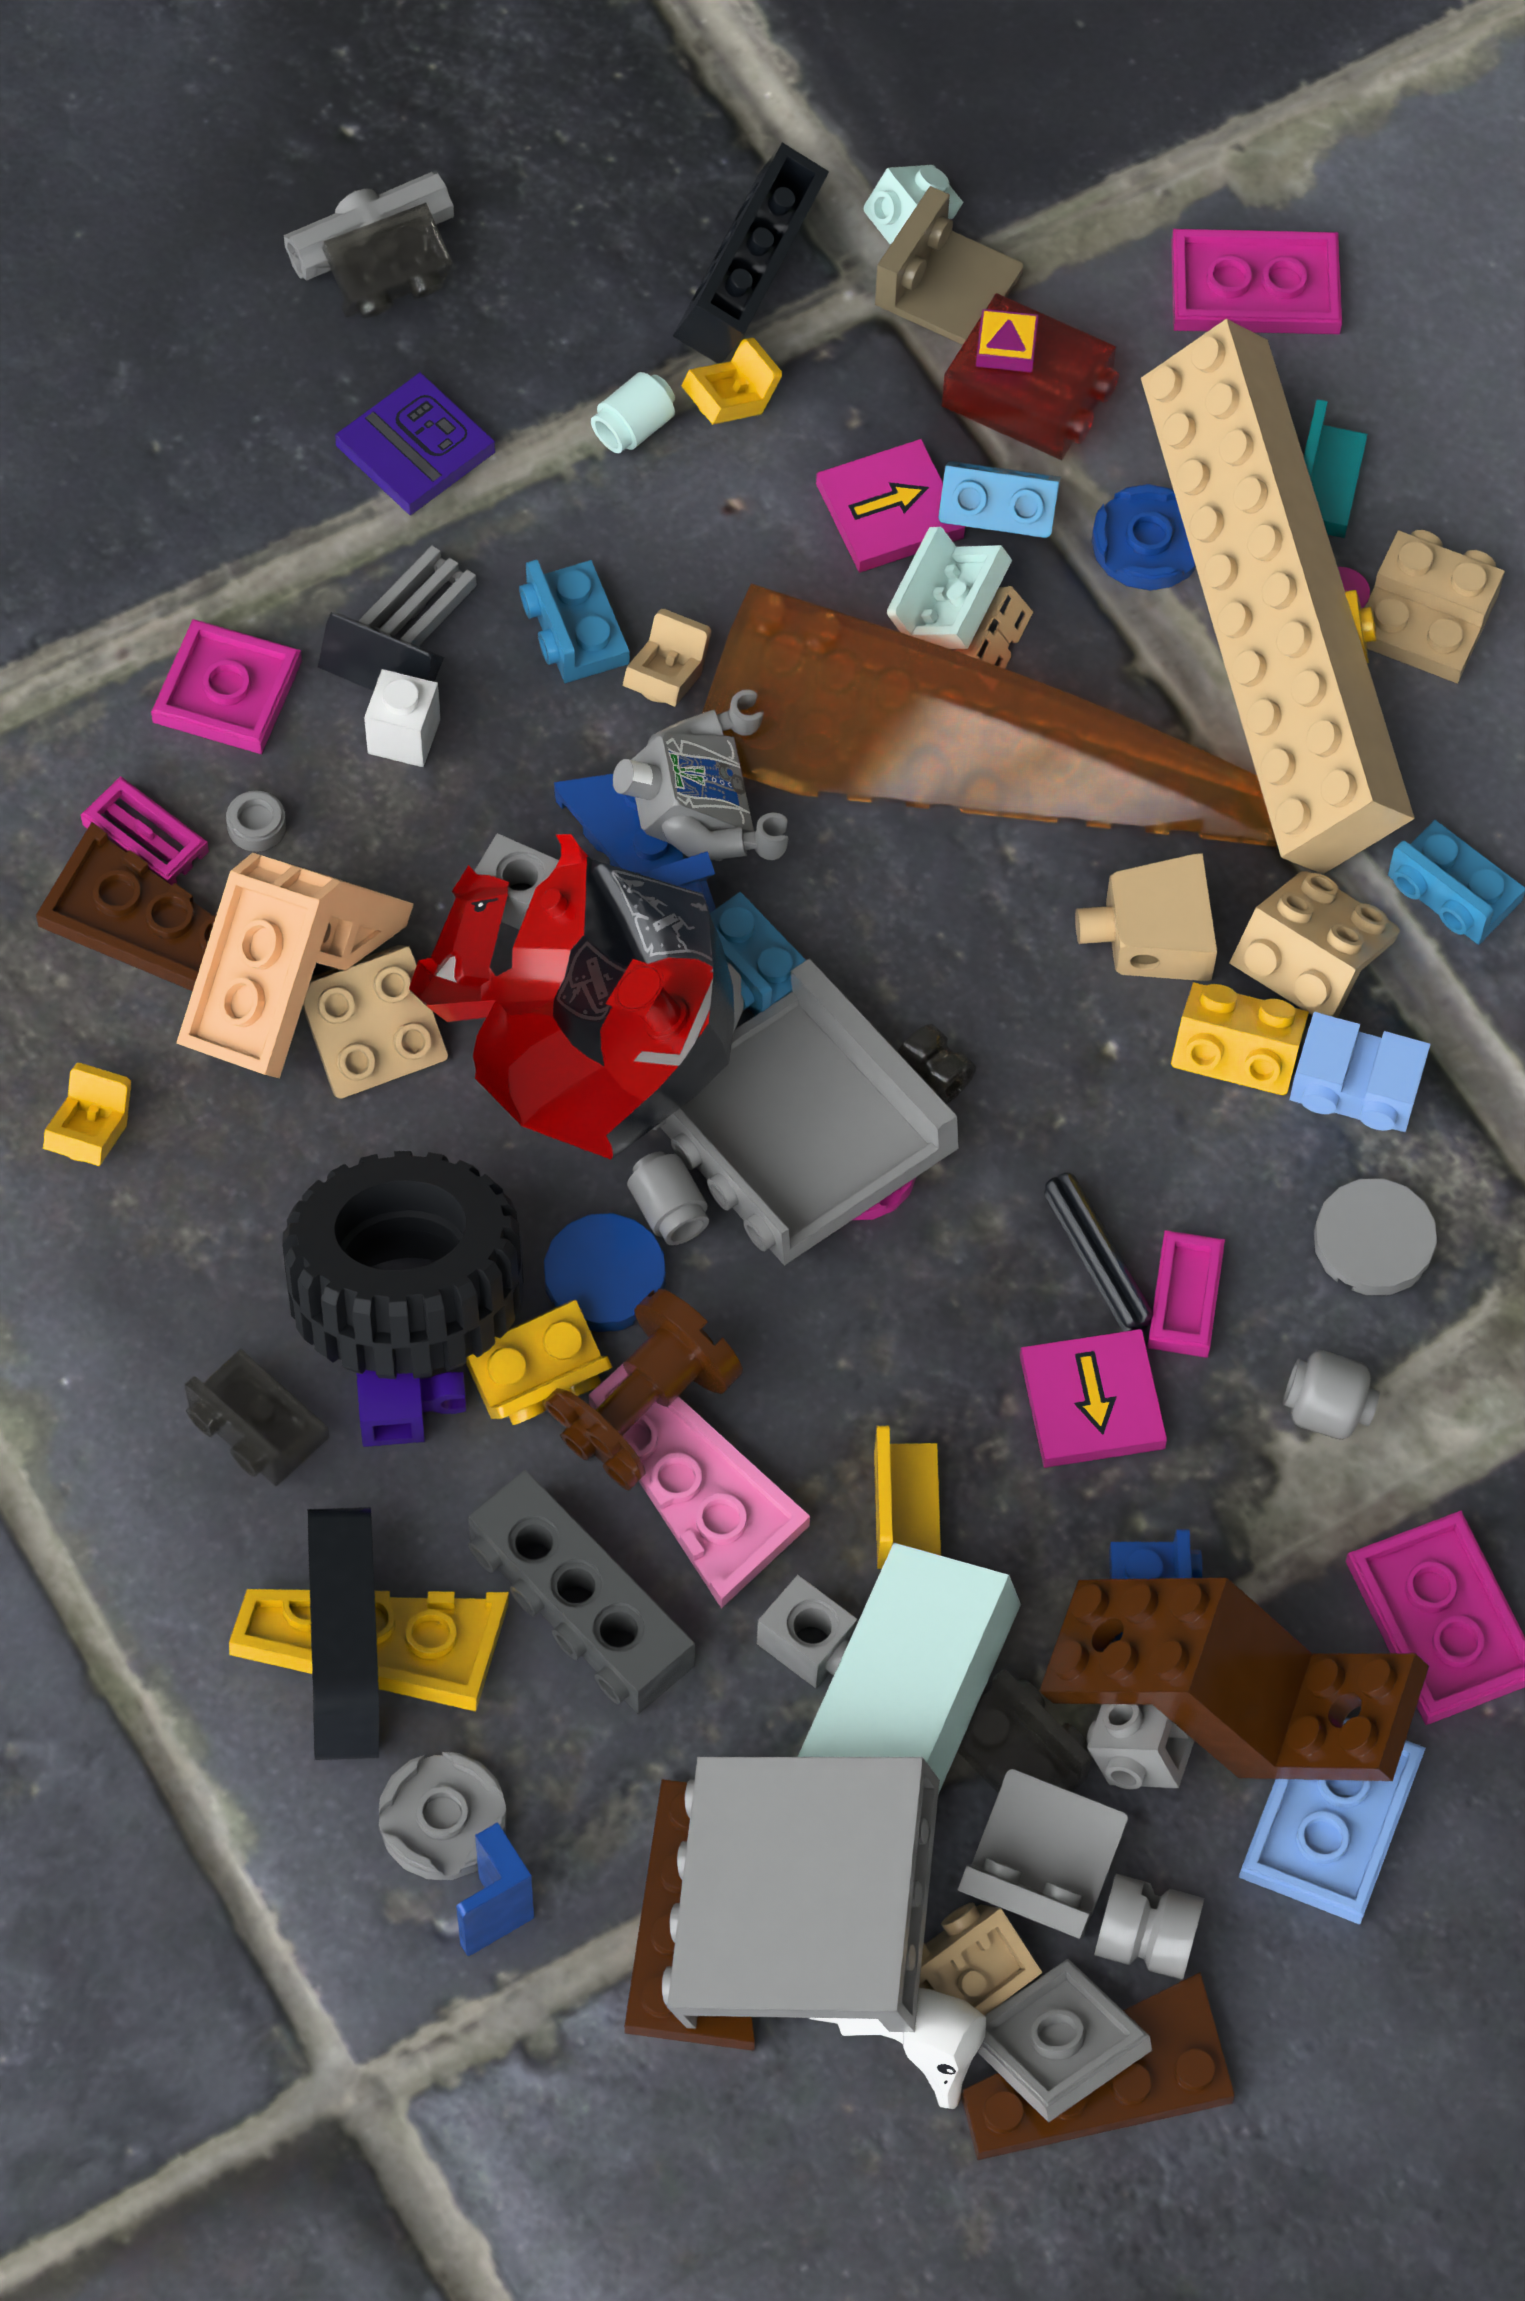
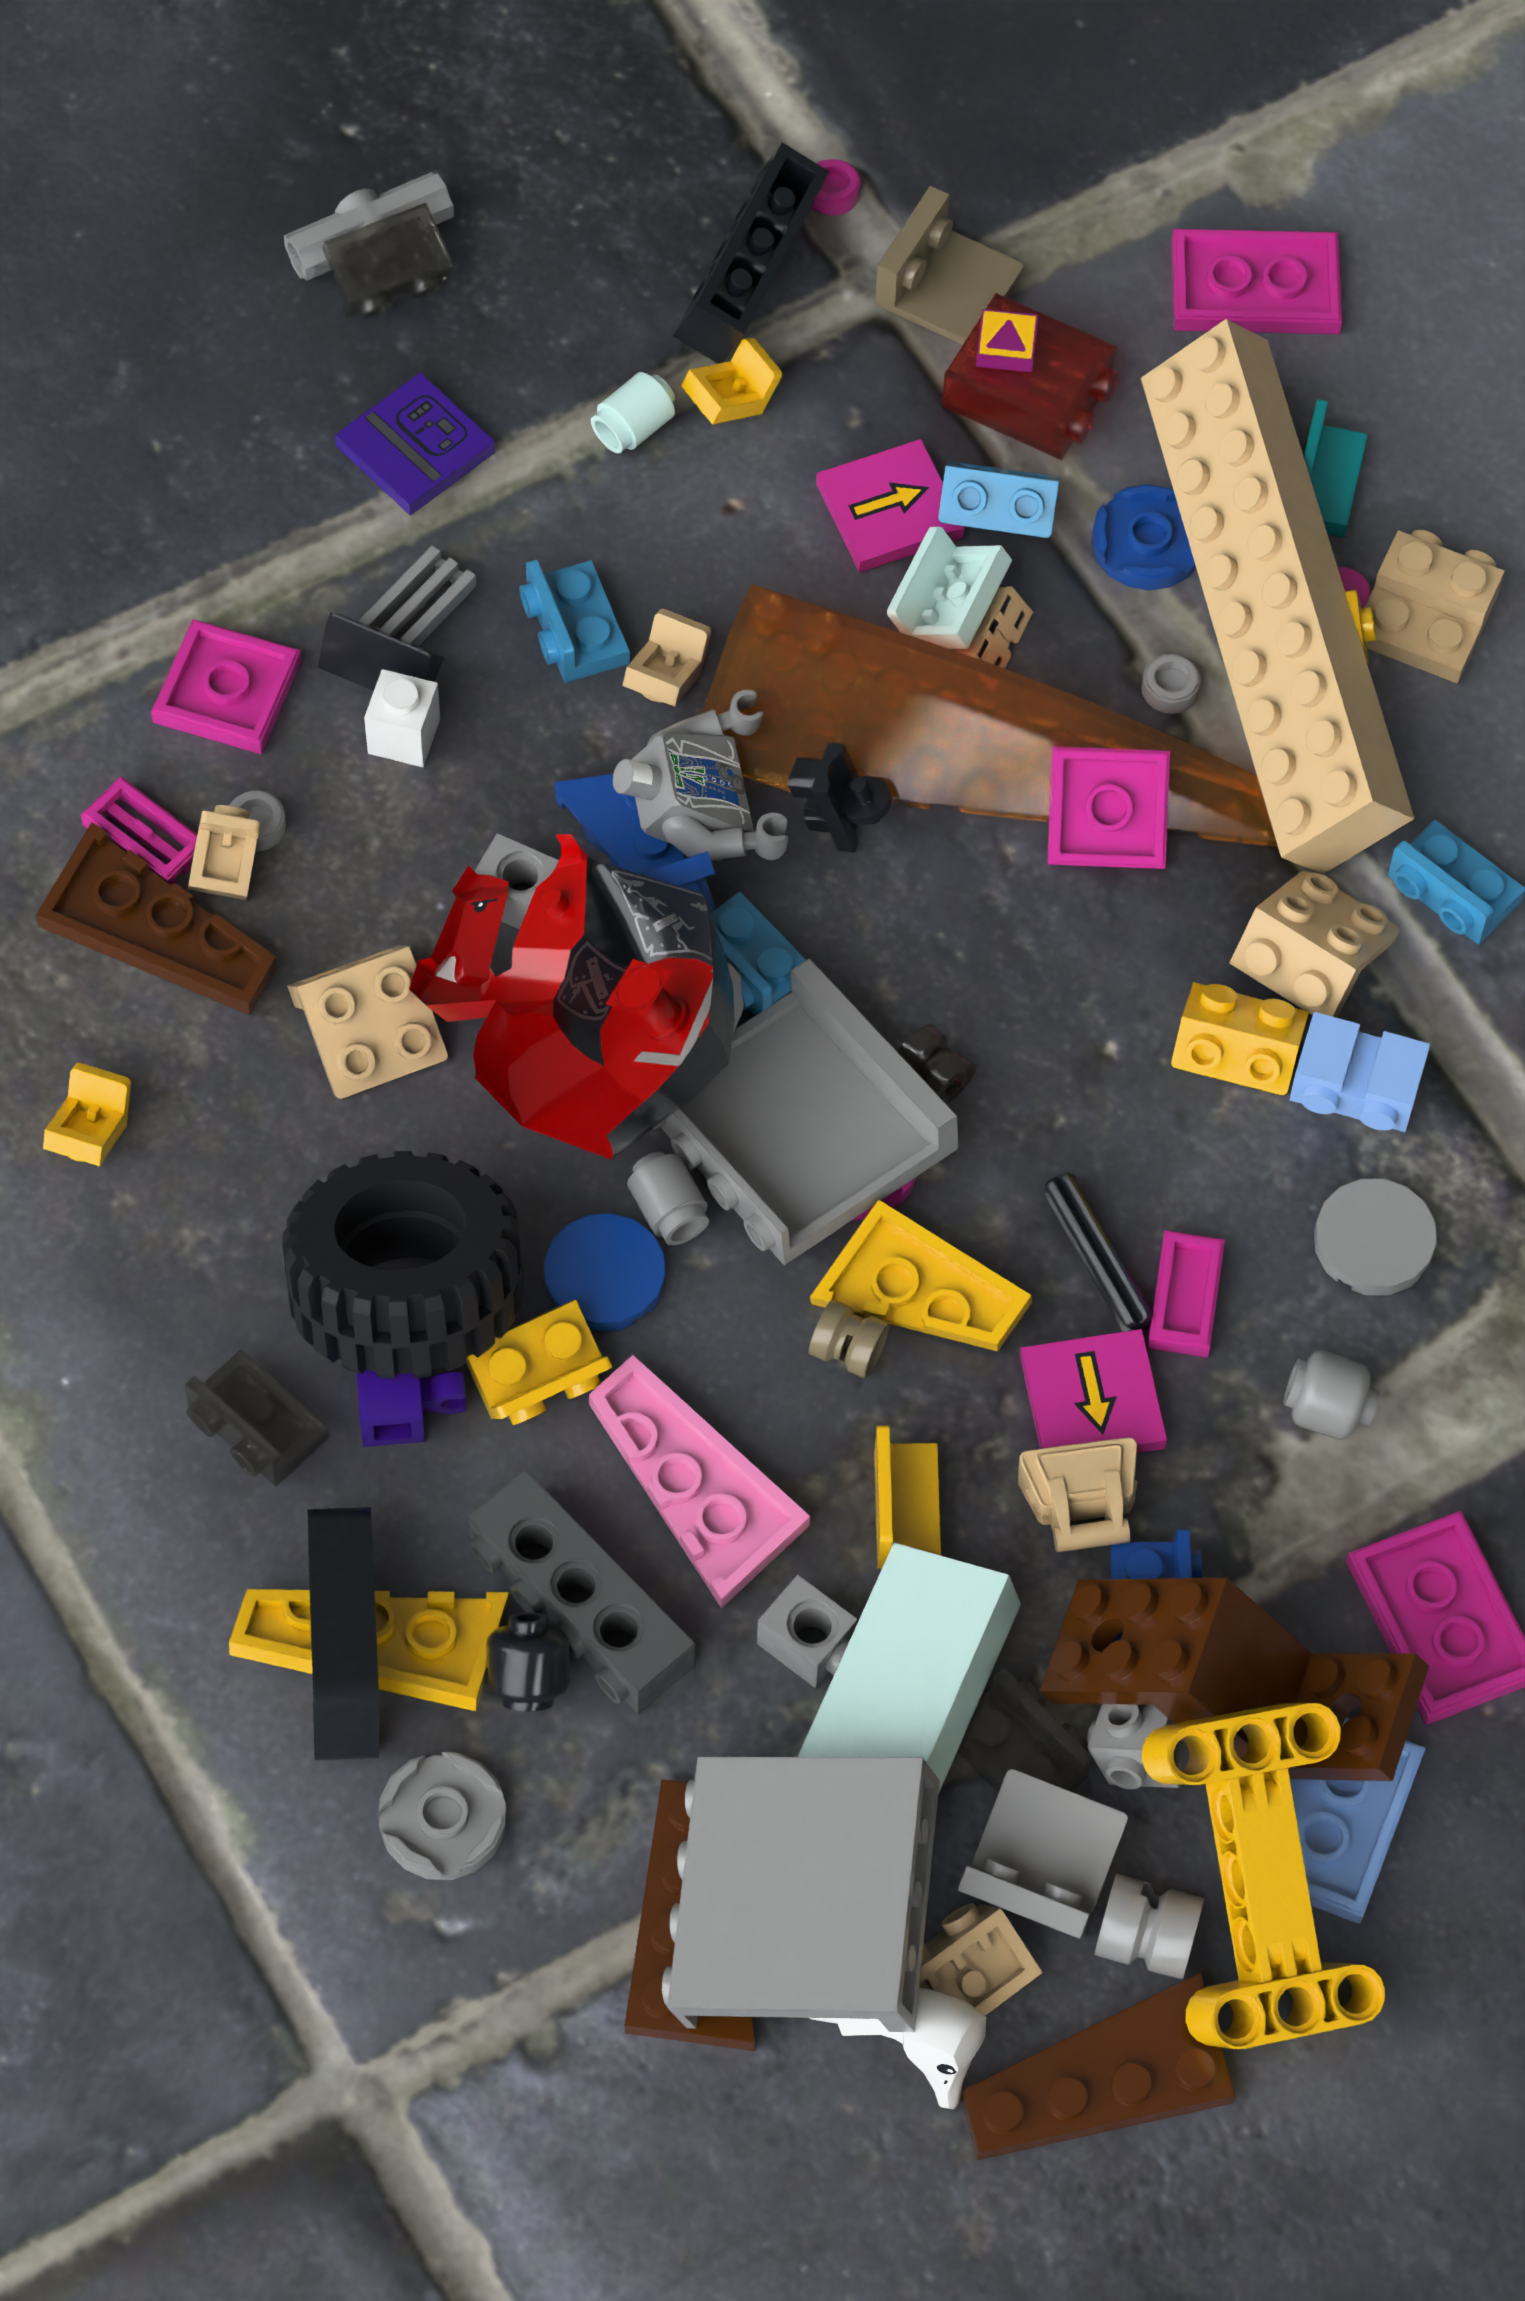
(224, 852): none -> tan bracket
(264, 953): light nougat bracket -> none
(507, 1893): blue panel -> none
(528, 1662): none -> black head
(658, 1372): reddish brown piece -> none
(837, 795): none -> black hips
(840, 189): none -> dark pink tile
(849, 1338): none -> dark tan wheel
(900, 193): light aqua bracket -> none
(921, 1283): none -> yellow wing
(1061, 2040): light grey tile -> none
(1082, 1485): none -> tan piece
(1108, 807): none -> dark pink tile
(1156, 921): tan torso -> none
(1170, 683): none -> light grey tile
(1263, 1876): none -> yellow beam

